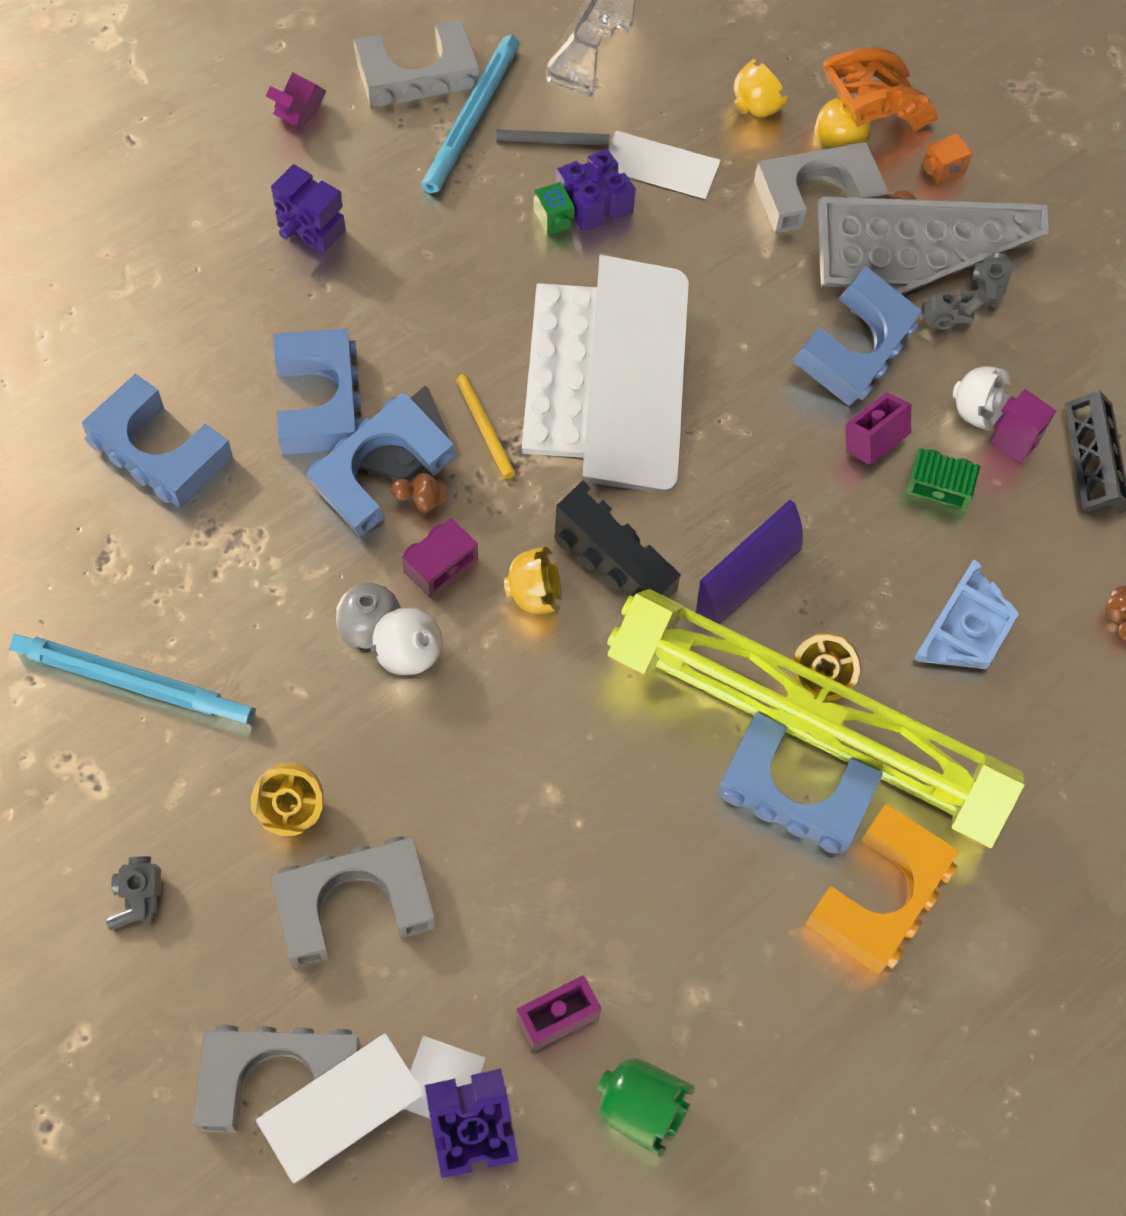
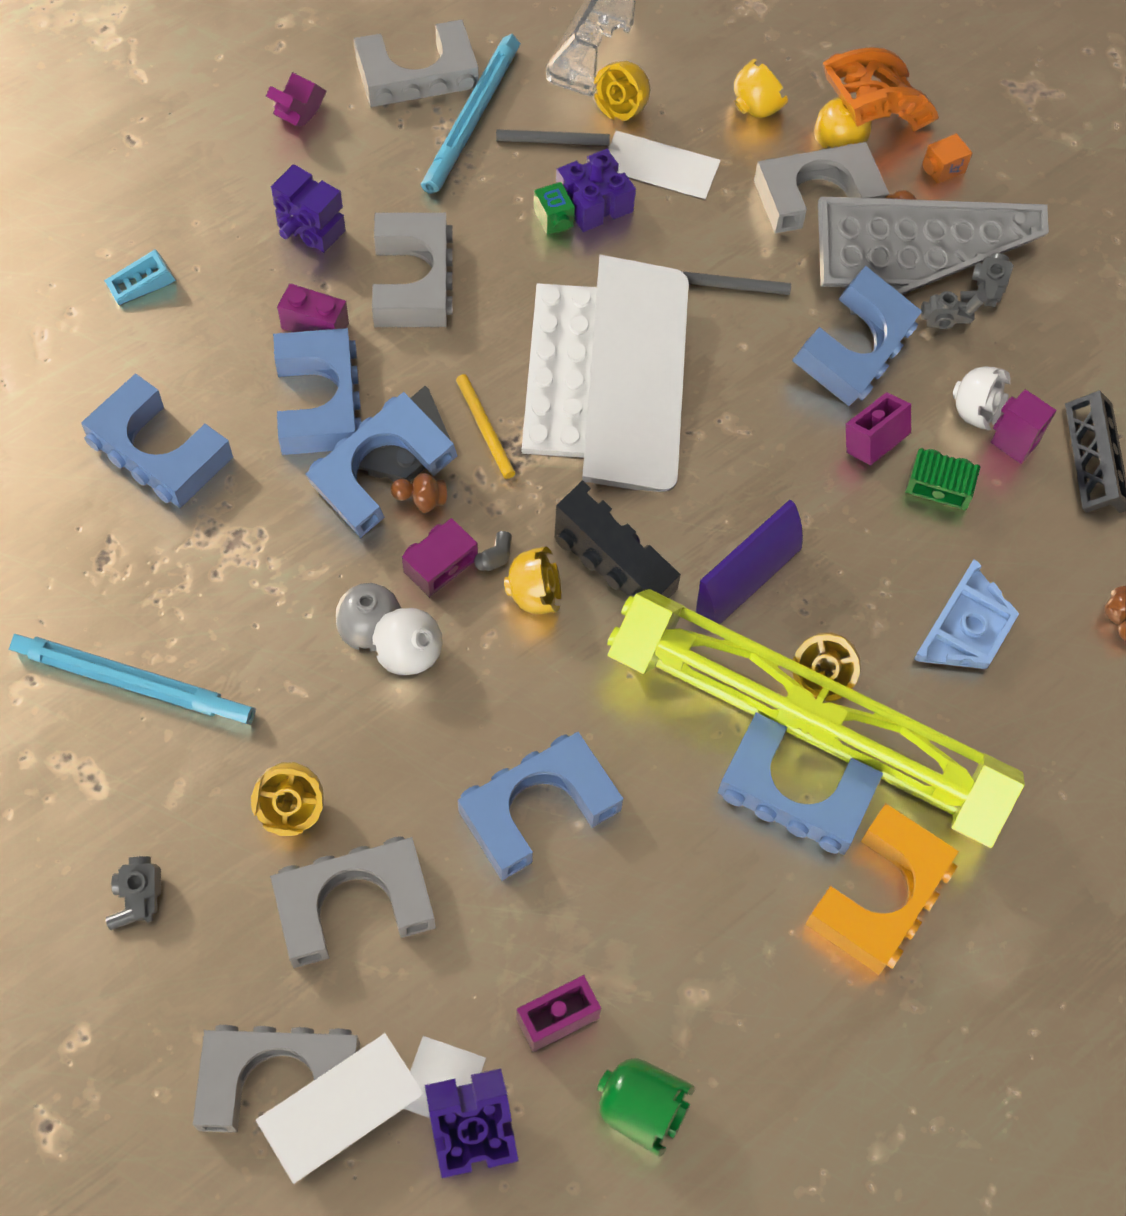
(144, 265): none -> medium azure slope
(311, 310): none -> magenta brick
(424, 301): none -> light grey arch
(497, 555): none -> dark grey arm
(565, 765): none -> medium blue arch
(622, 90): none -> yellow cylinder
(738, 283): none -> dark grey bar

